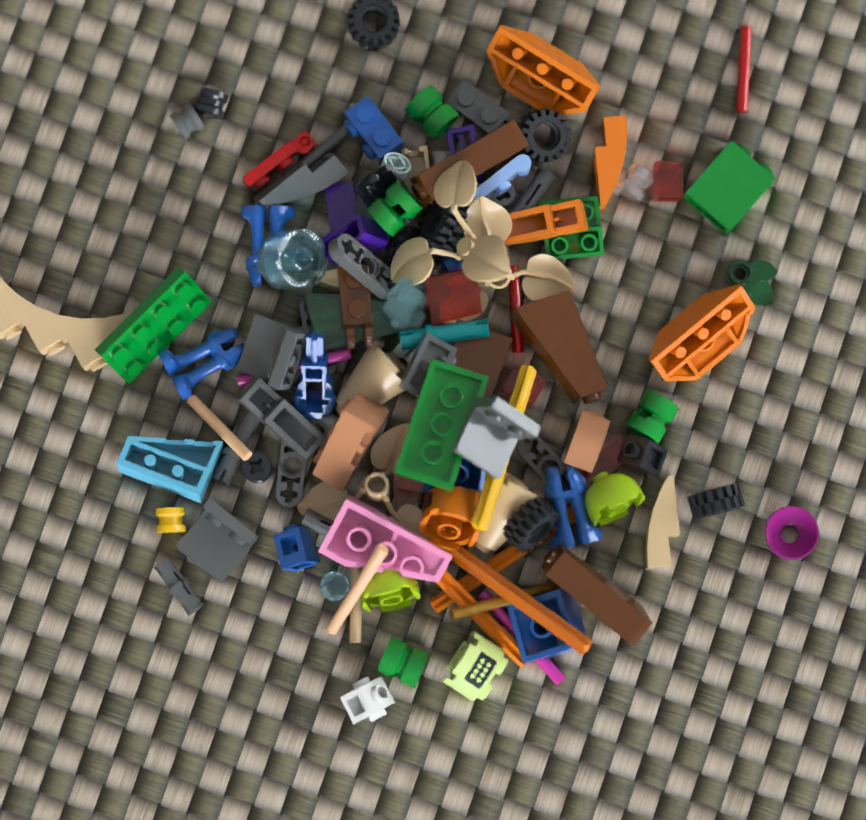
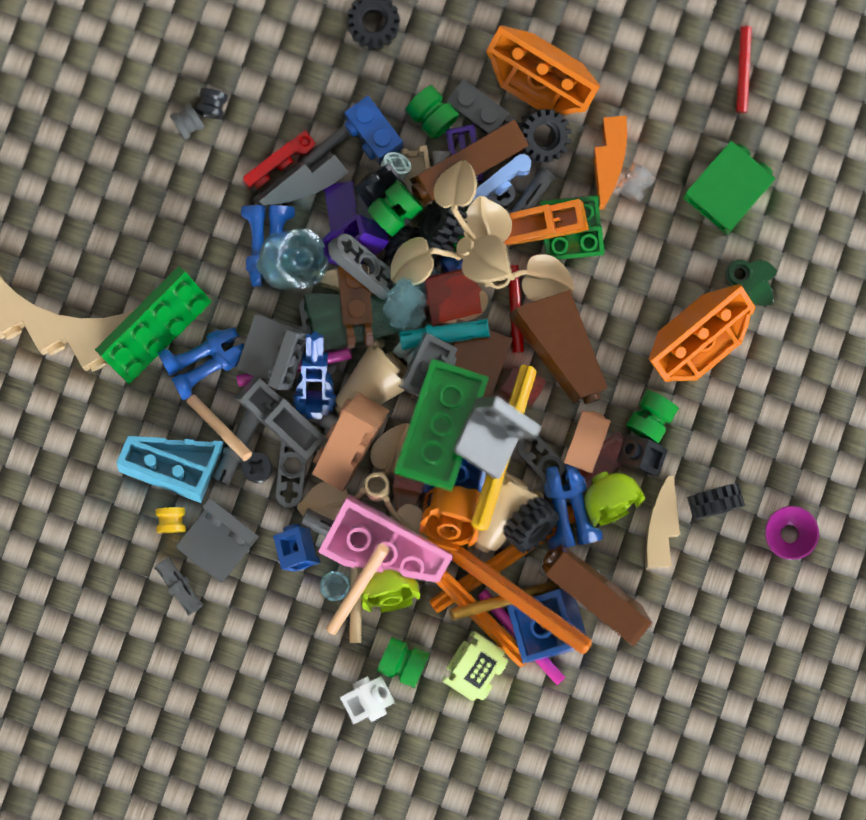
(667, 182): clear red panel -> none

